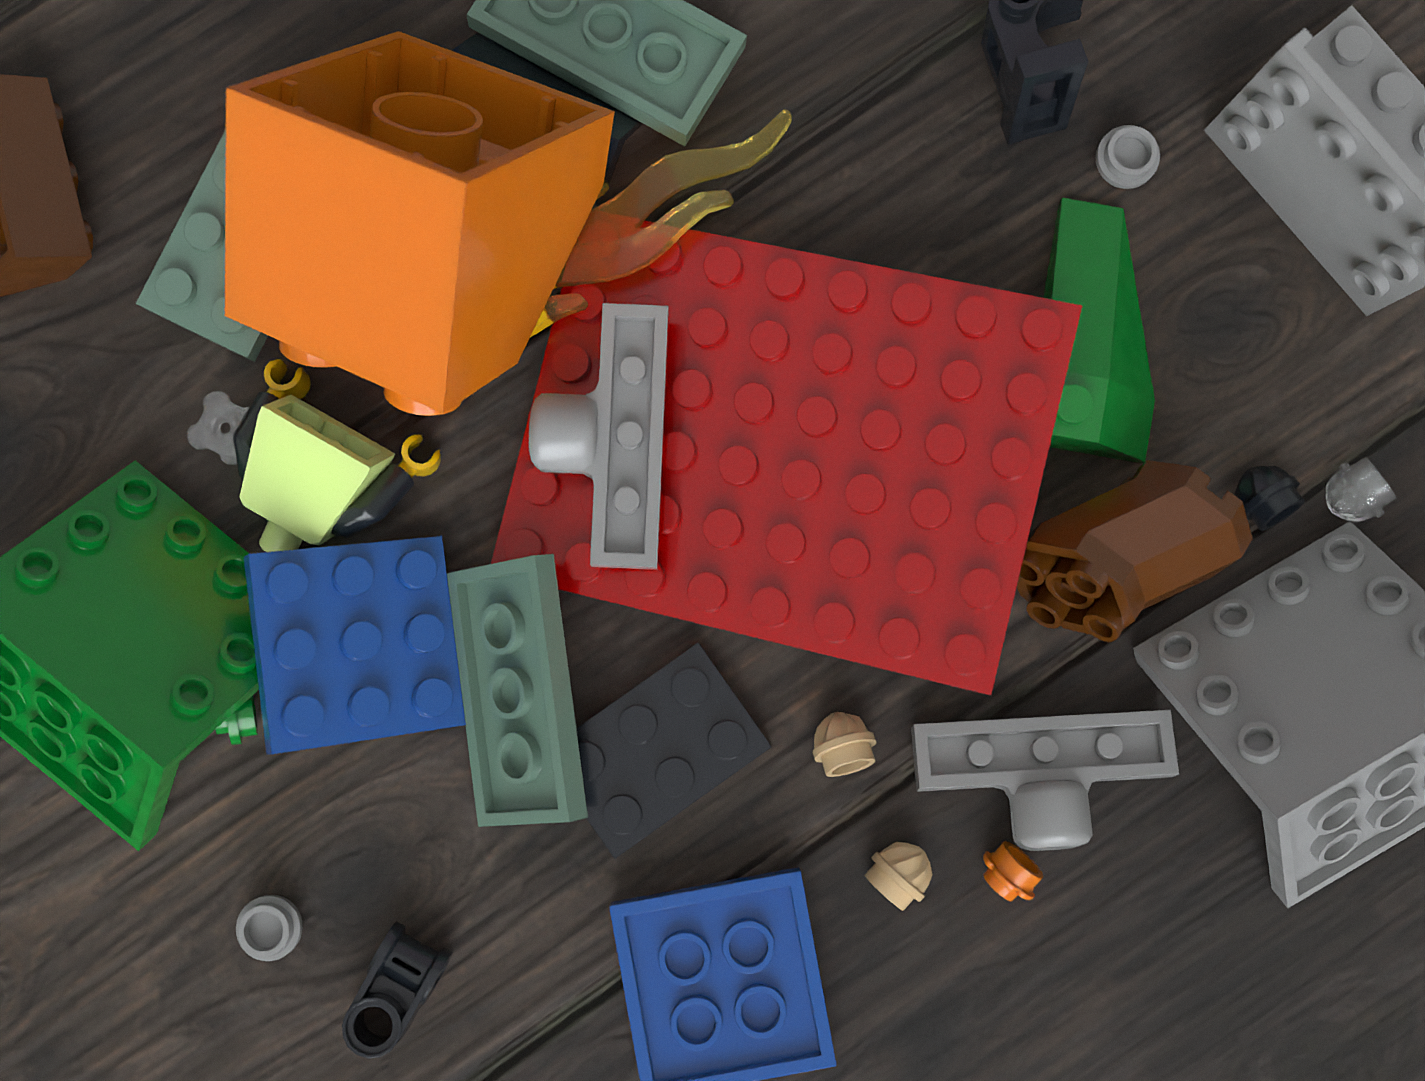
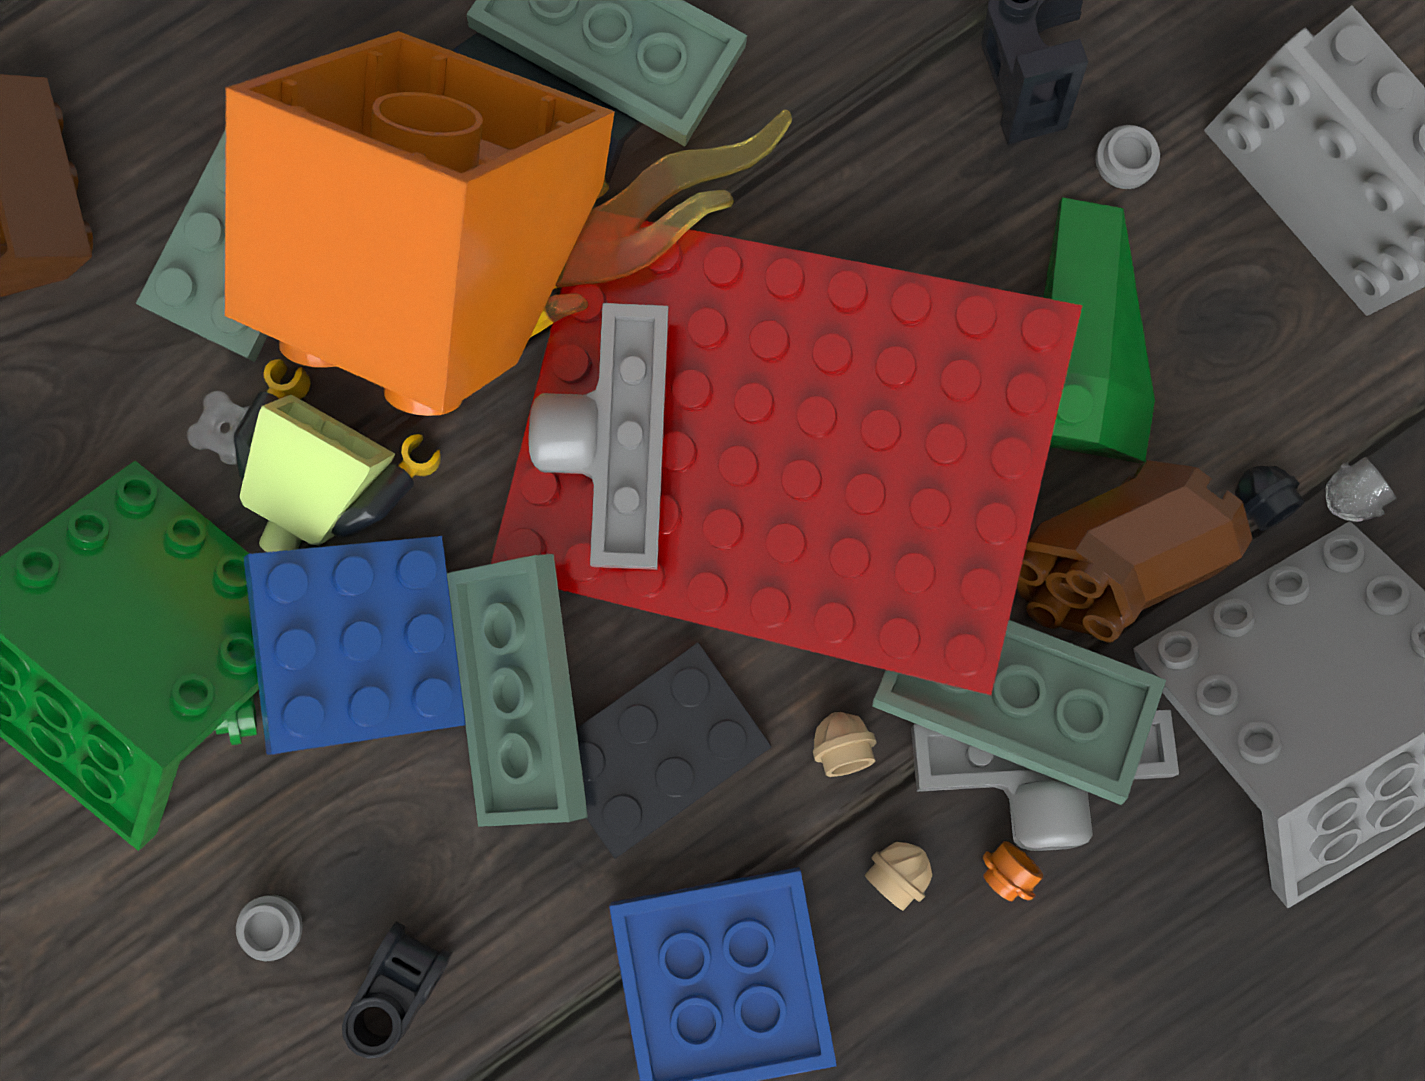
(1048, 711): none -> sand green plate

